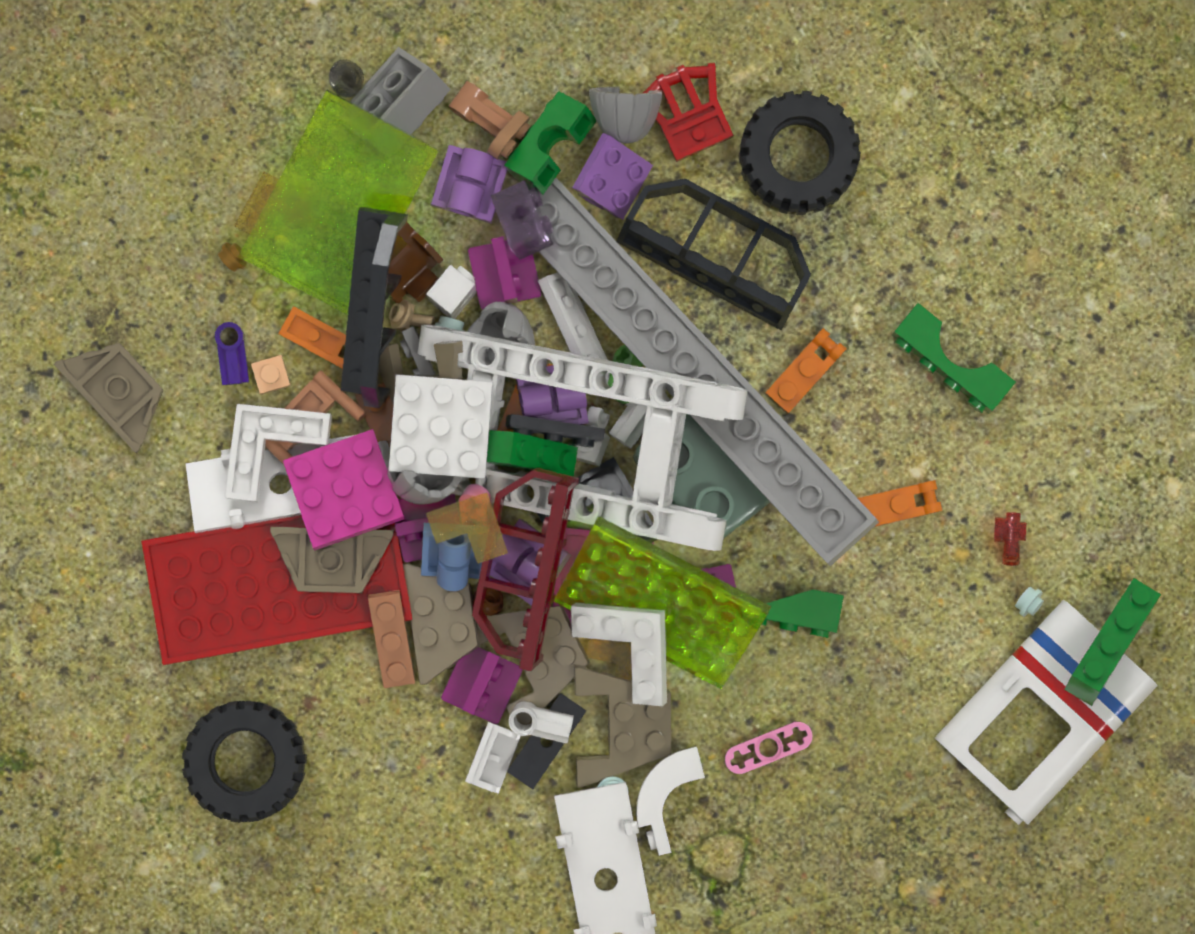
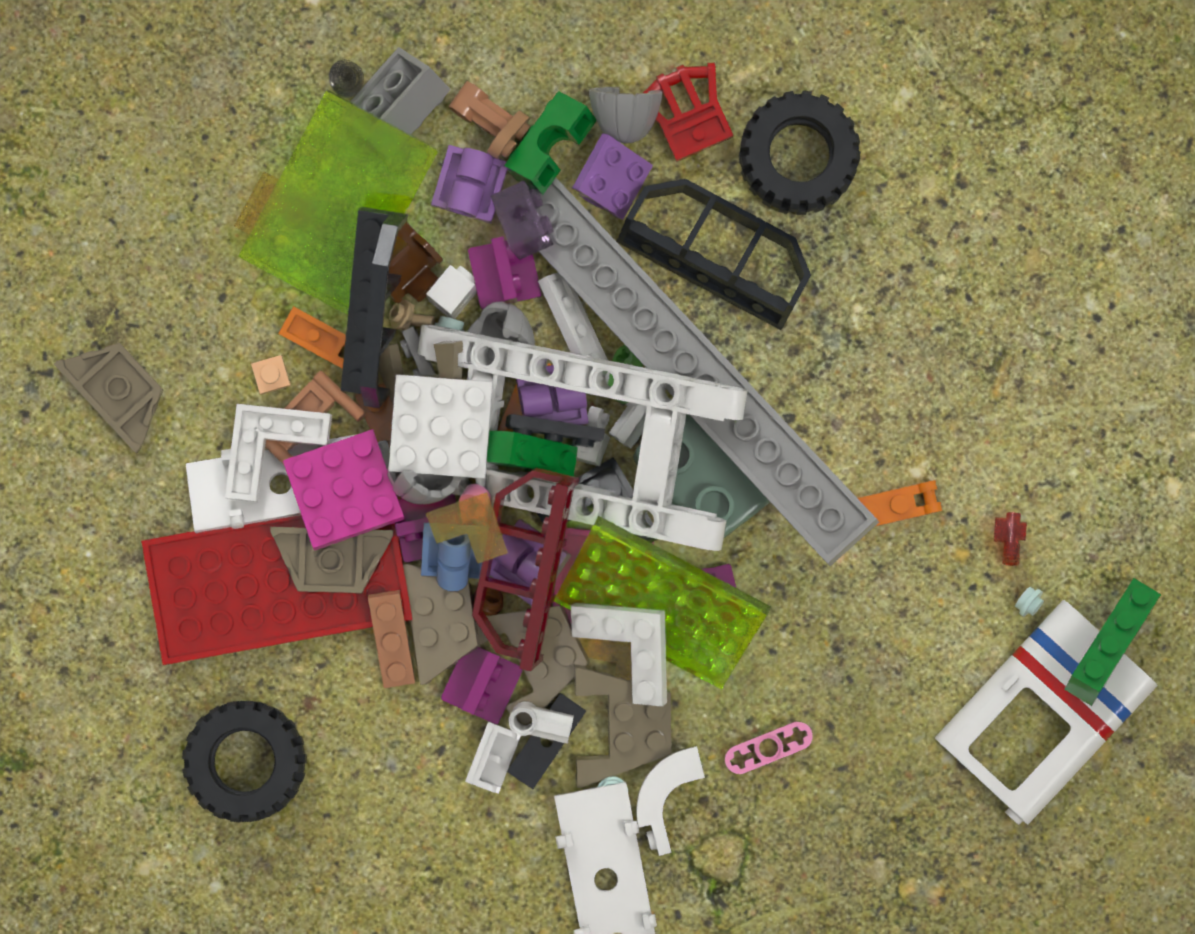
(230, 258): pearl gold plate -> none
(232, 358): dark purple piece -> none
(804, 372): orange plate -> none
(808, 609): green slope -> none
(921, 335): green arch -> none

